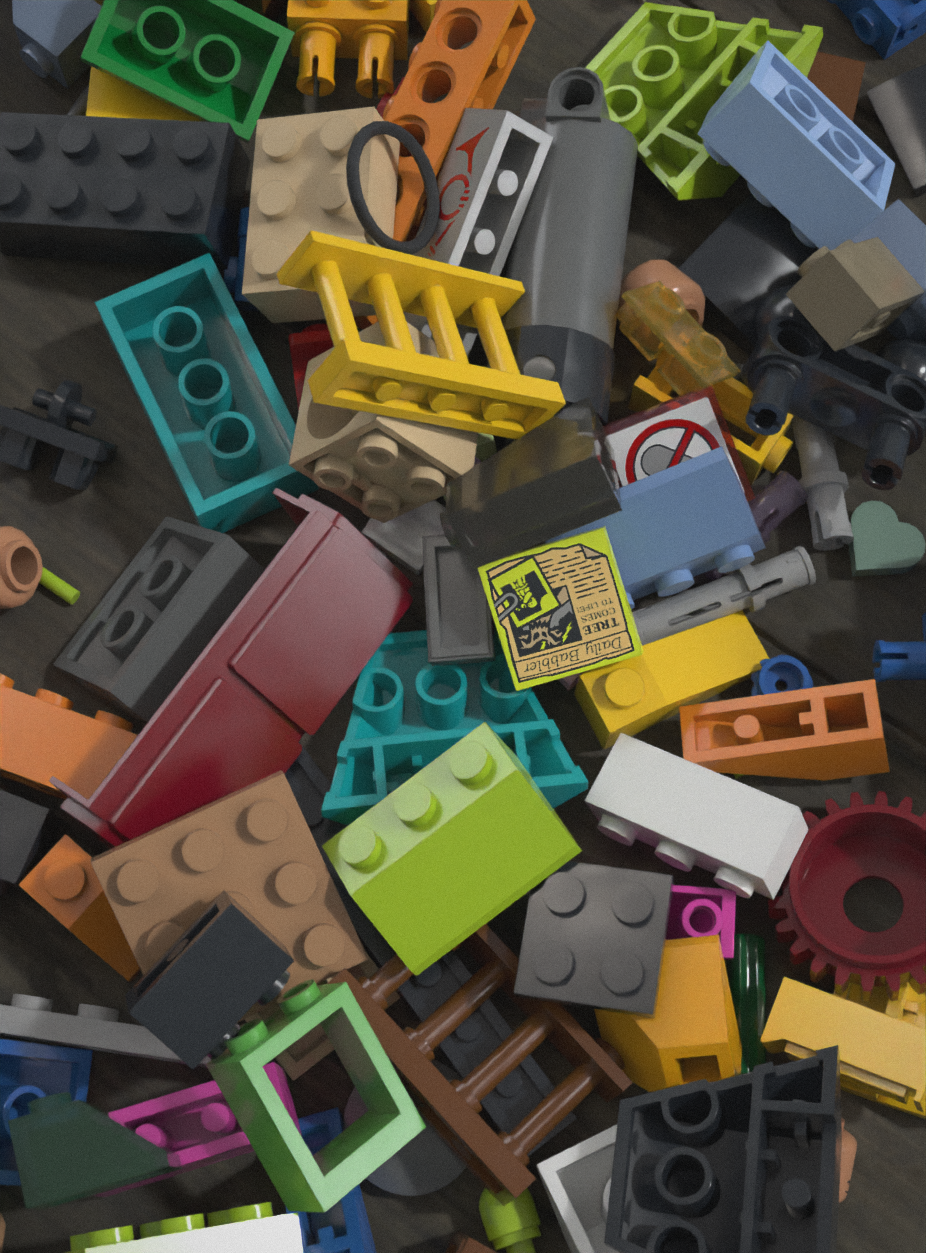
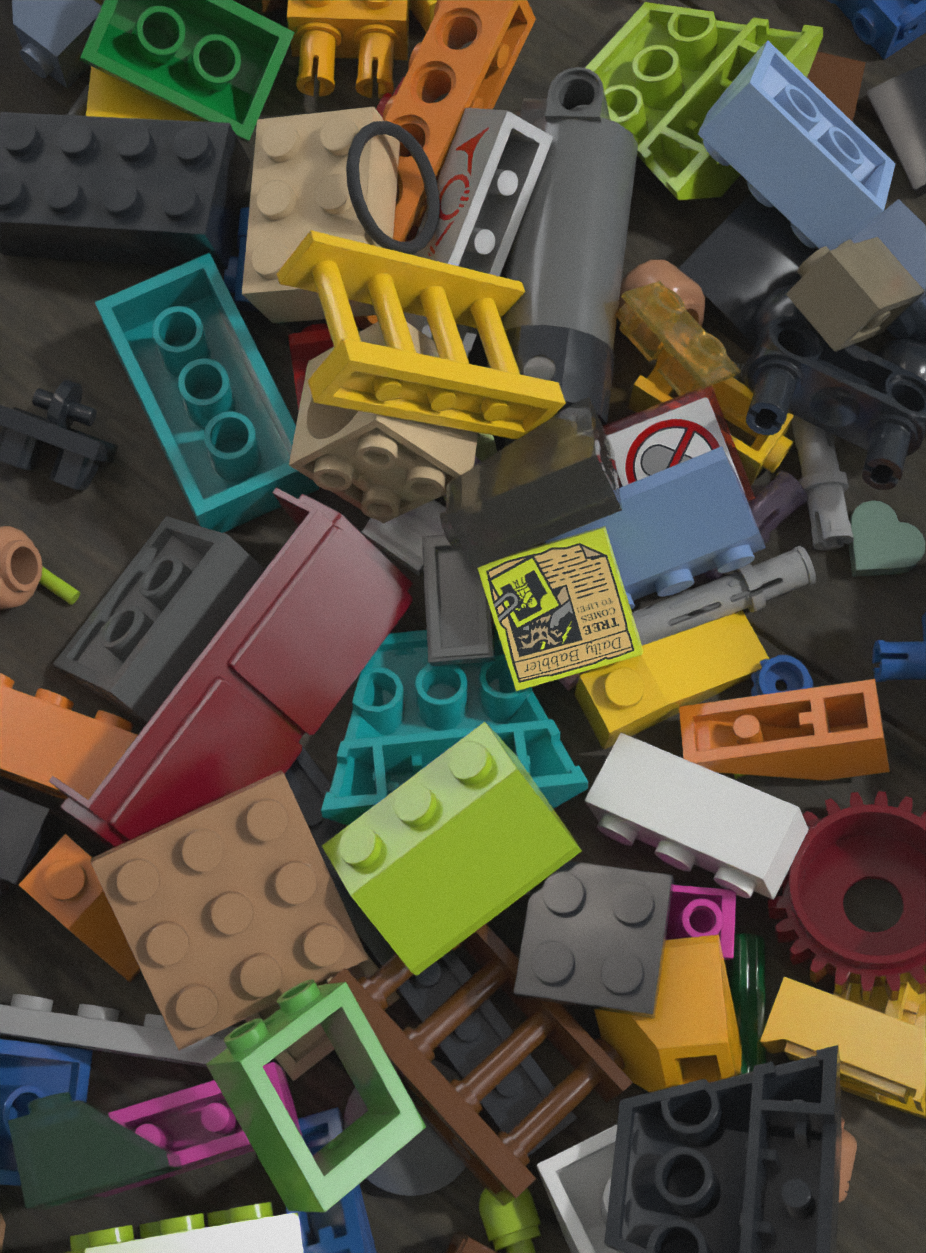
(210, 981): black brick -> none

